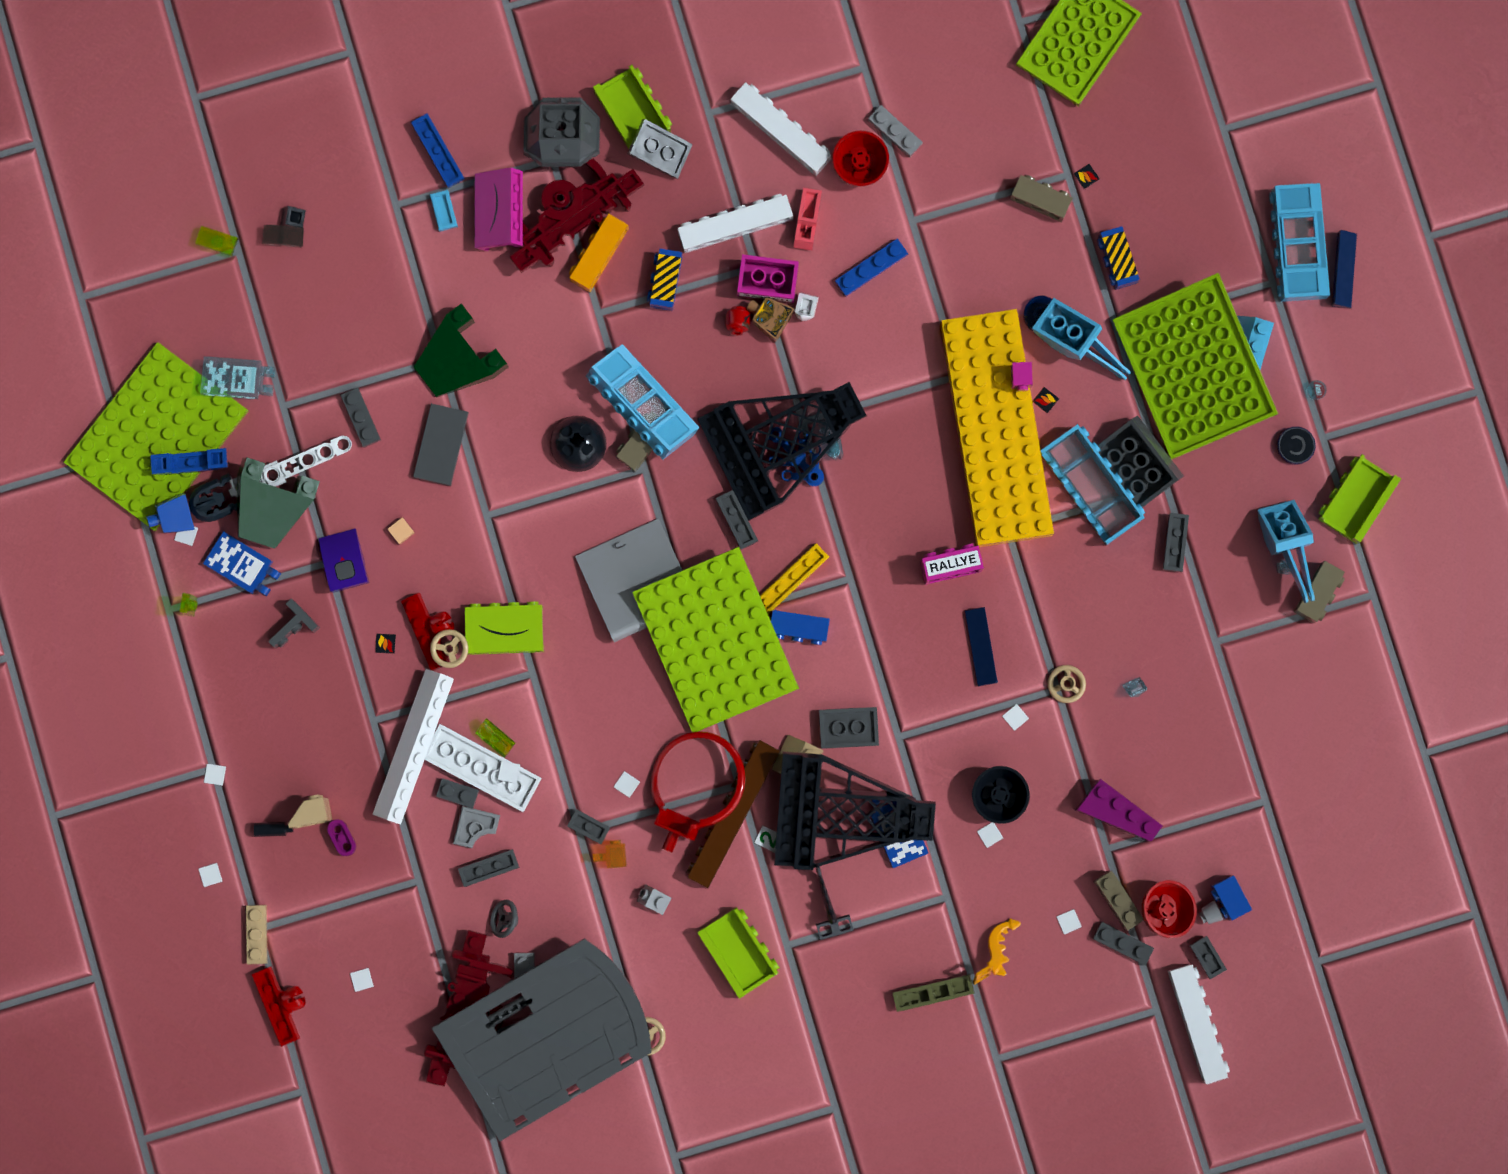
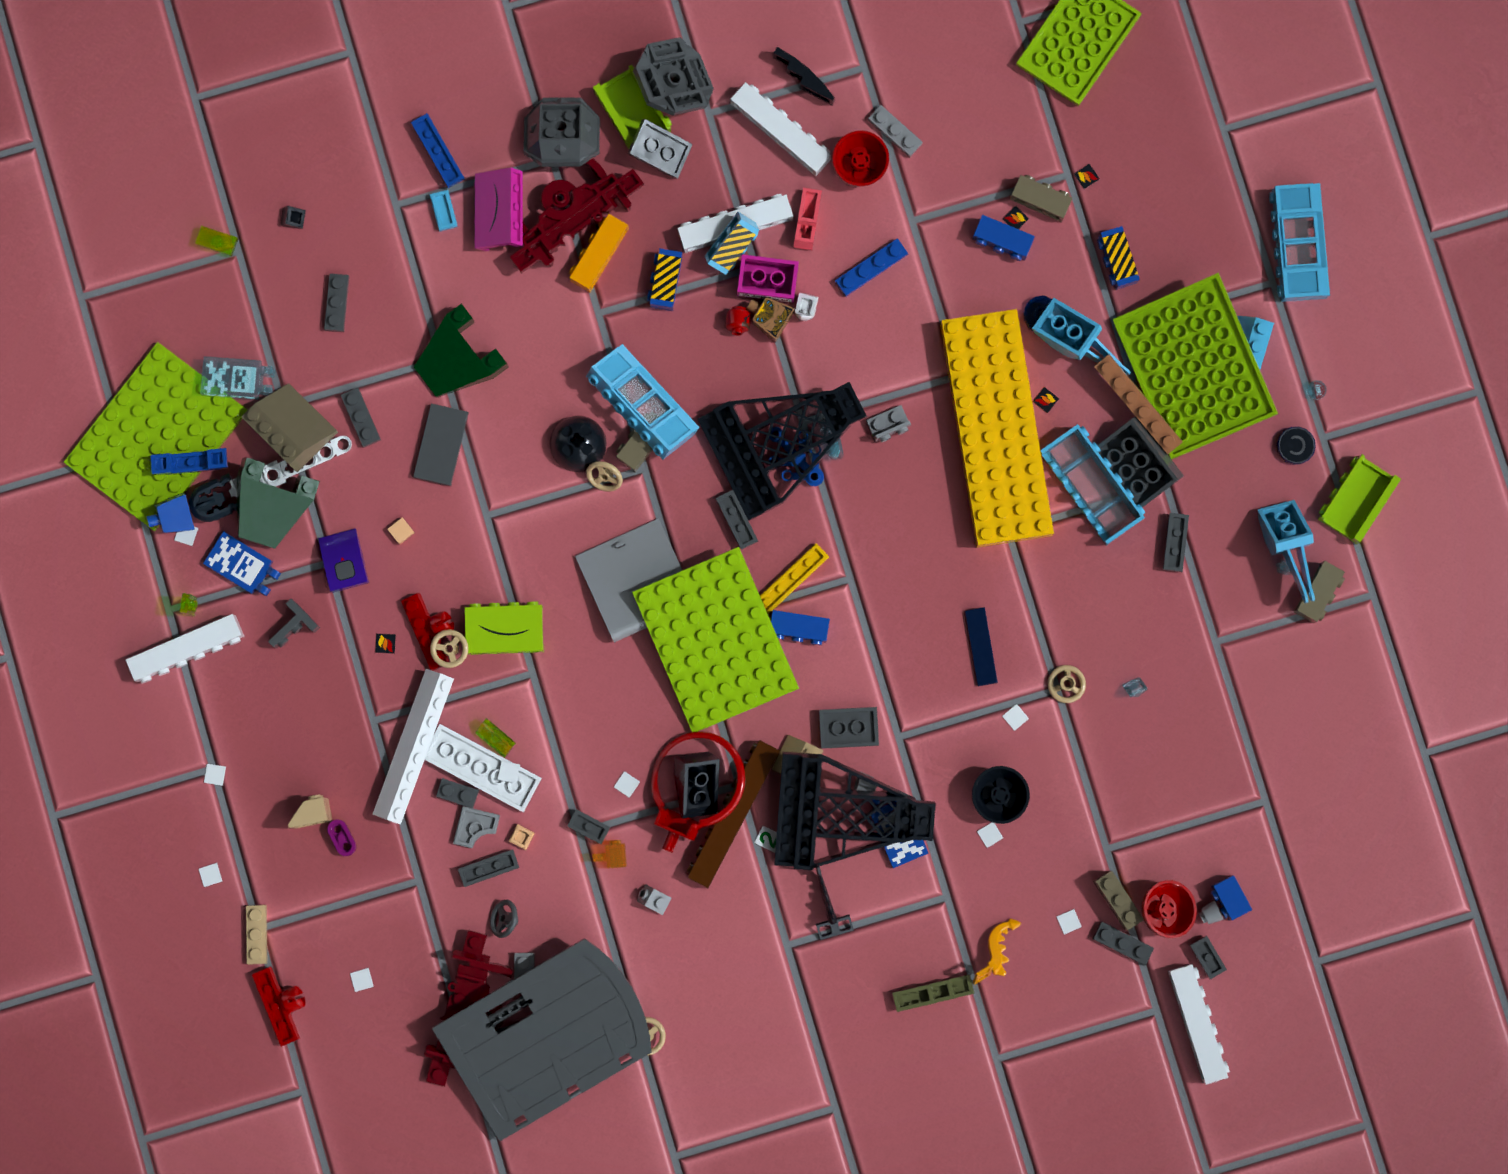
(184, 648): none -> white brick
(271, 829): black cylinder -> none
(283, 235): clear smoke slope -> none
(290, 426): none -> dark tan slope
(336, 302): none -> dark grey plate
(521, 837): none -> light nougat tile
(606, 474): none -> tan piece
(675, 62): none -> dark grey piece
(697, 783): none -> black slope
(732, 243): none -> brick
(739, 952): lime panel -> none
(809, 81): none -> black slope
(863, 785): none -> light grey hat
(888, 423): none -> light grey bracket
(951, 564): brick -> none
(1003, 238): none -> blue brick
(1015, 218): none -> black sticker
(1021, 375): dark pink brick -> none
(1114, 809): magenta wedge -> none
(1138, 404): none -> nougat plate
(1344, 269): dark blue slope -> none

